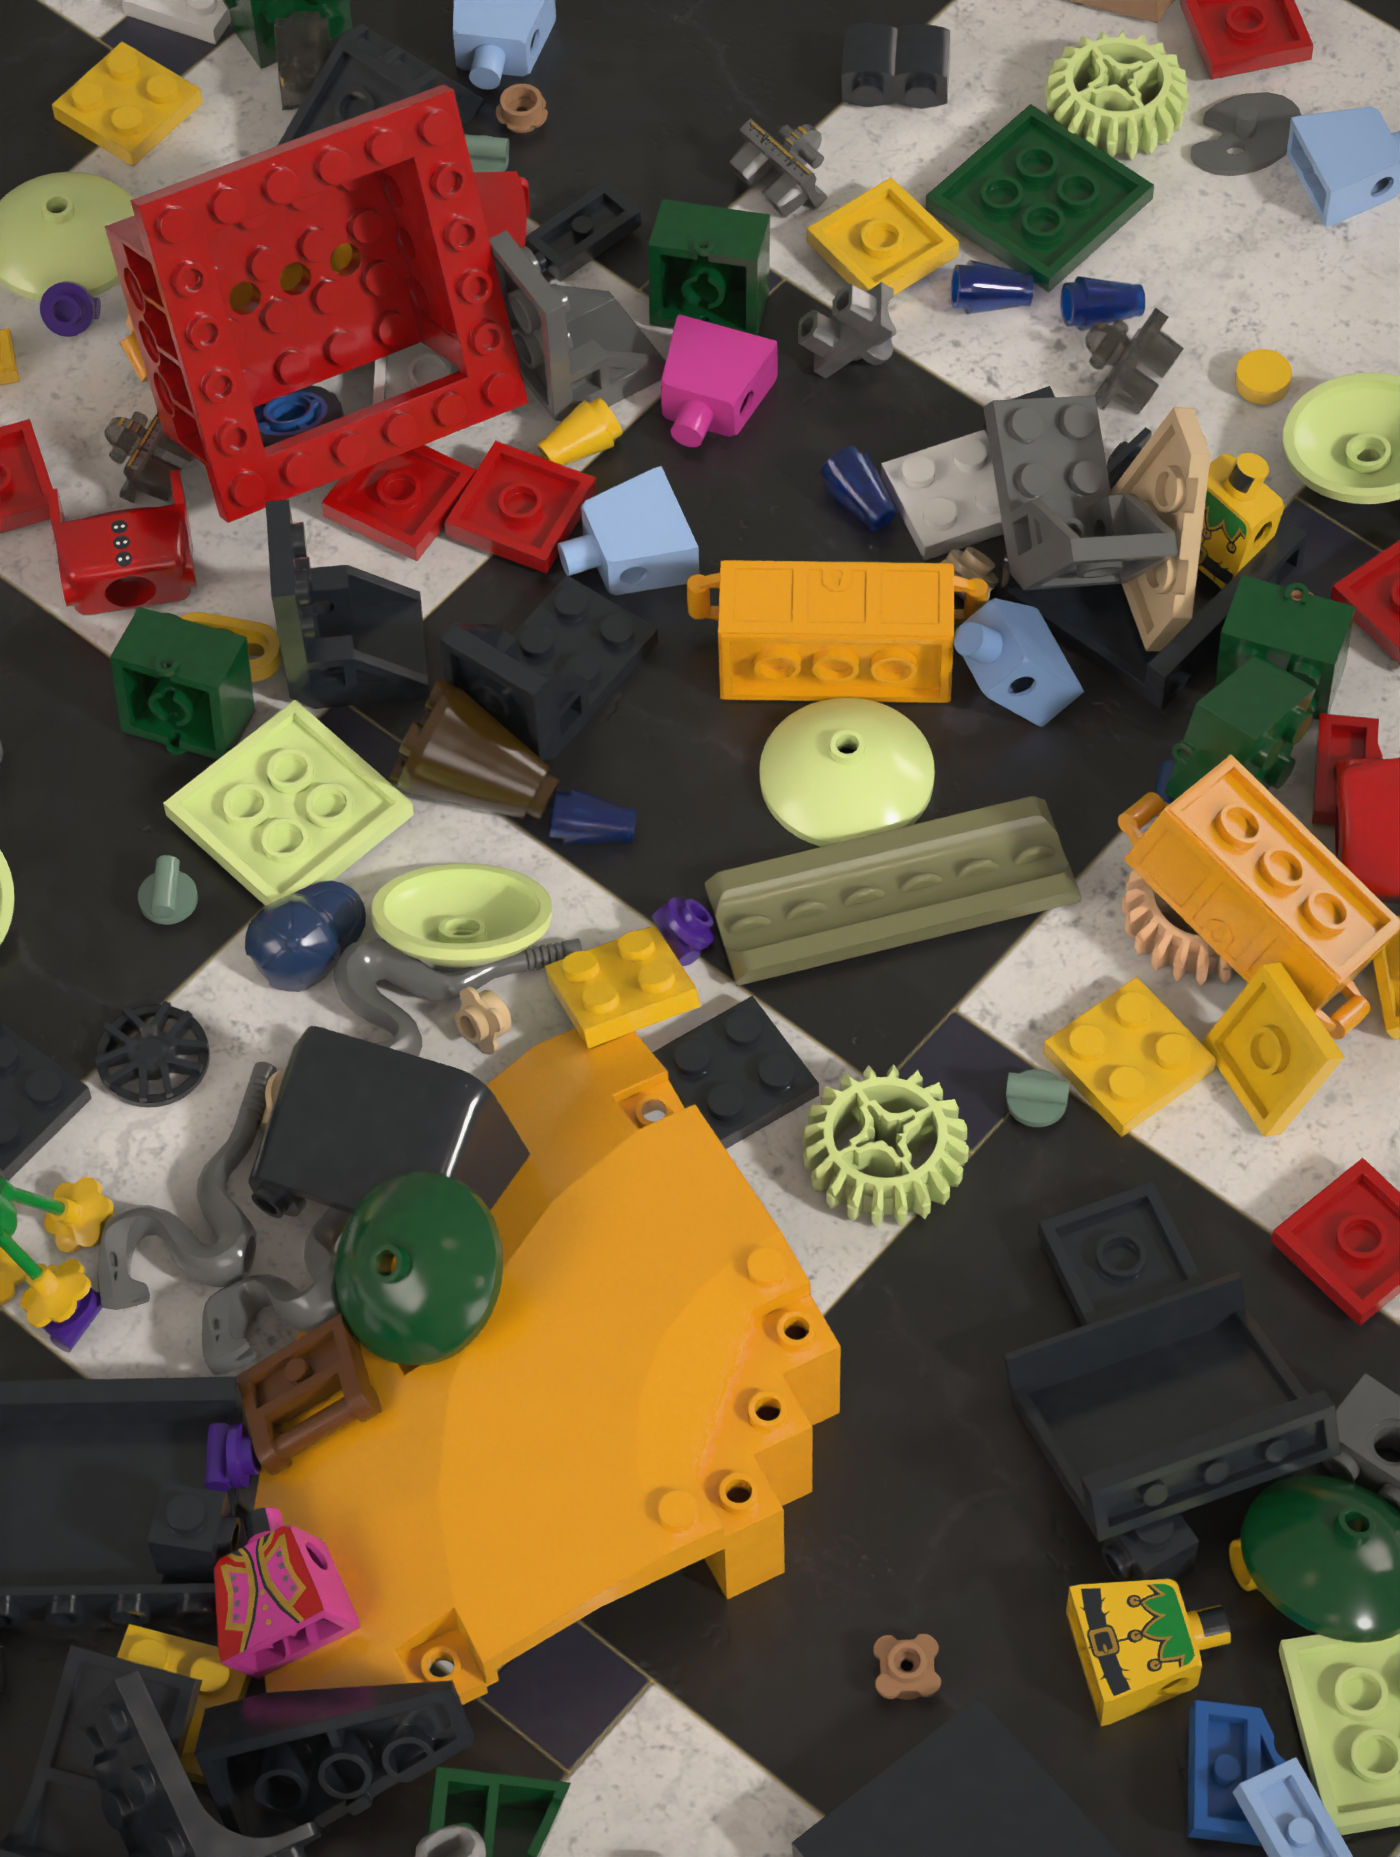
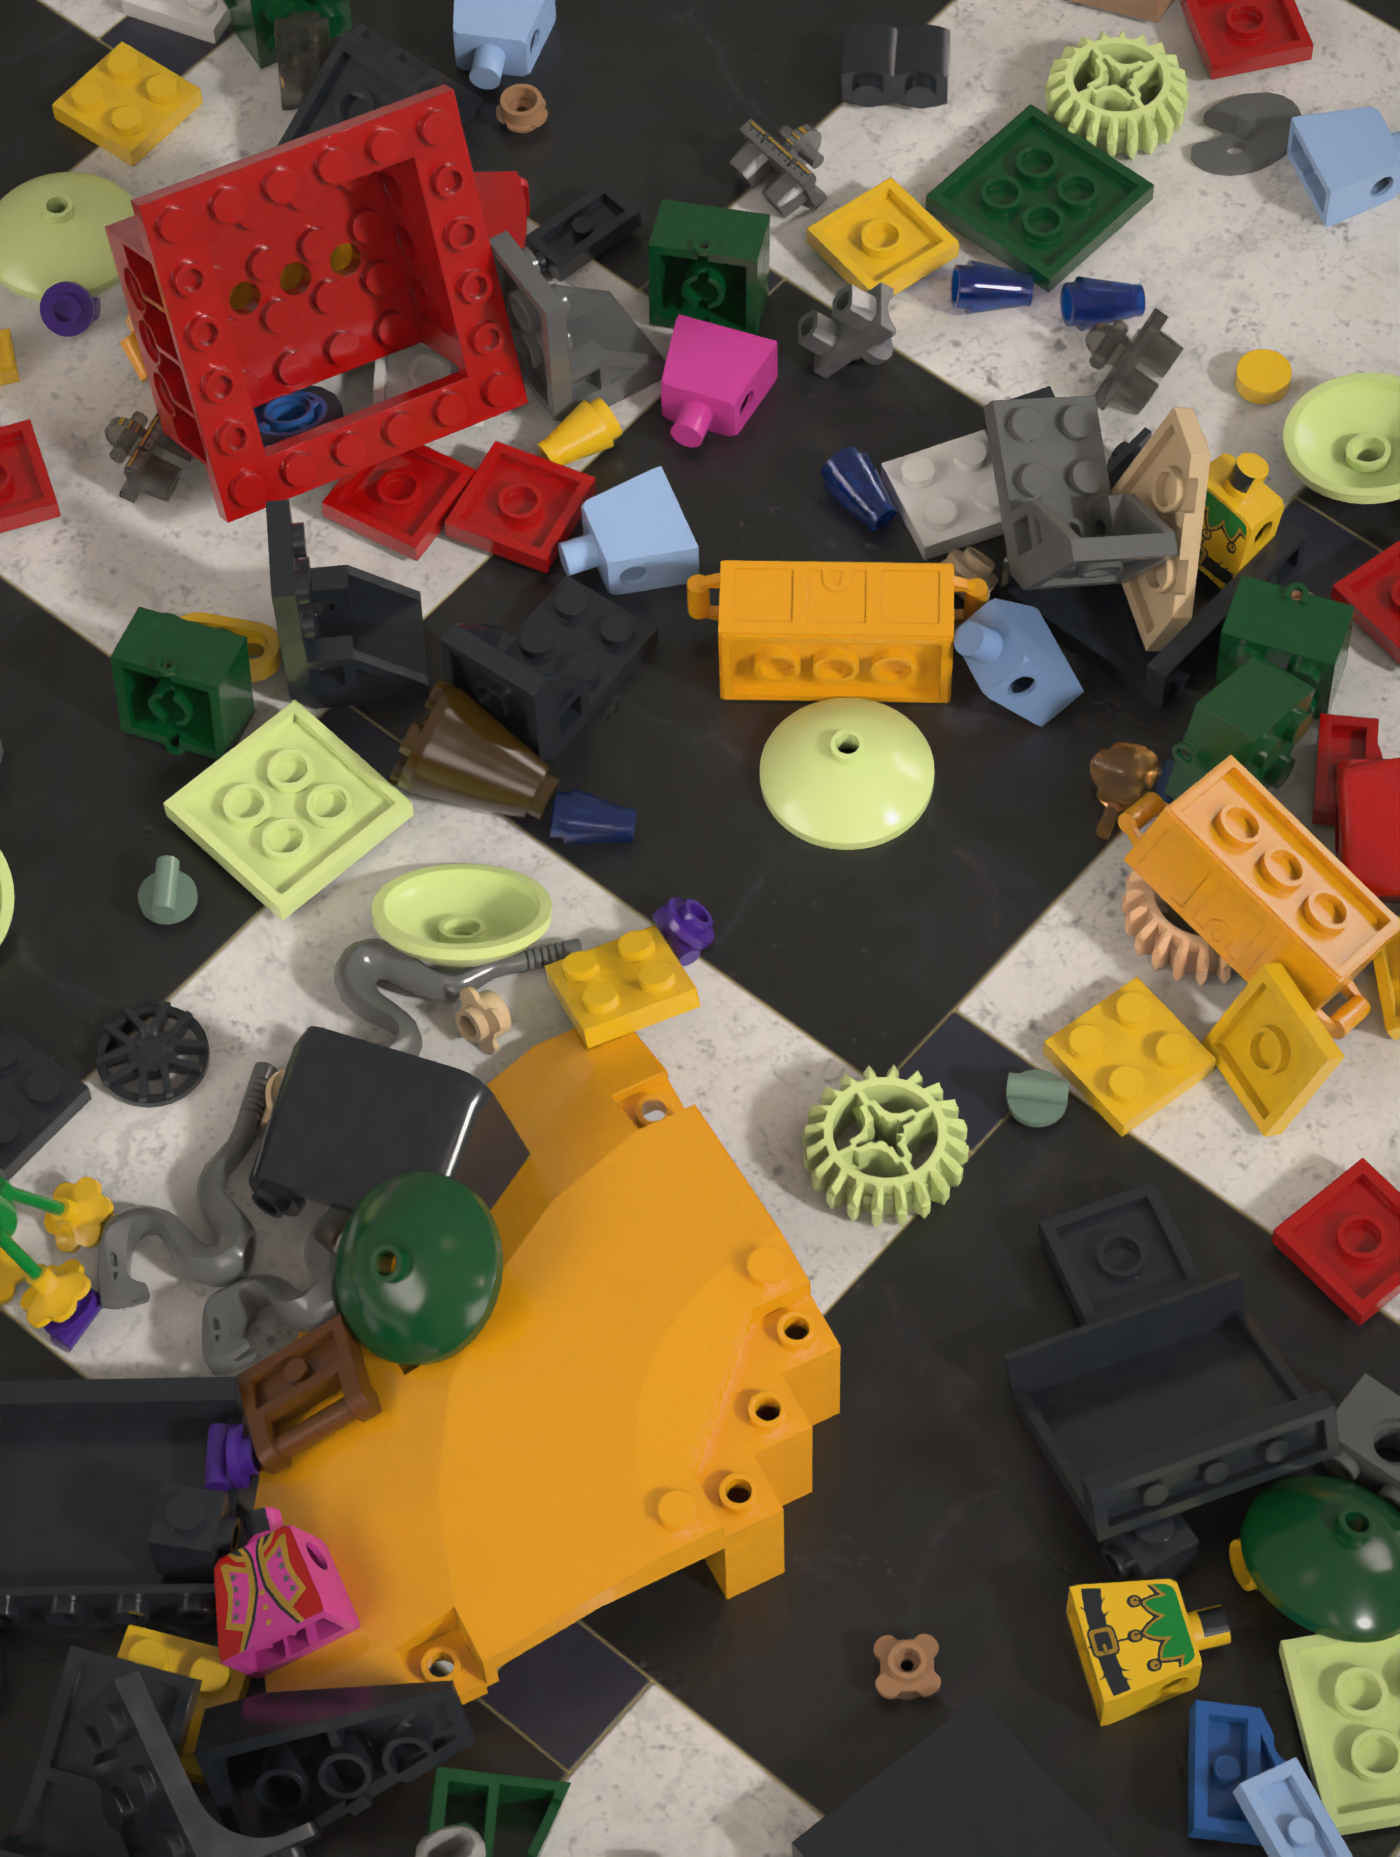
(125, 555): red piece -> none
(305, 934): dark blue piece -> none
(488, 153): sand green plate -> none
(738, 1072): black plate -> none
(890, 889): olive plate -> none
(1123, 777): none -> clear orange piece

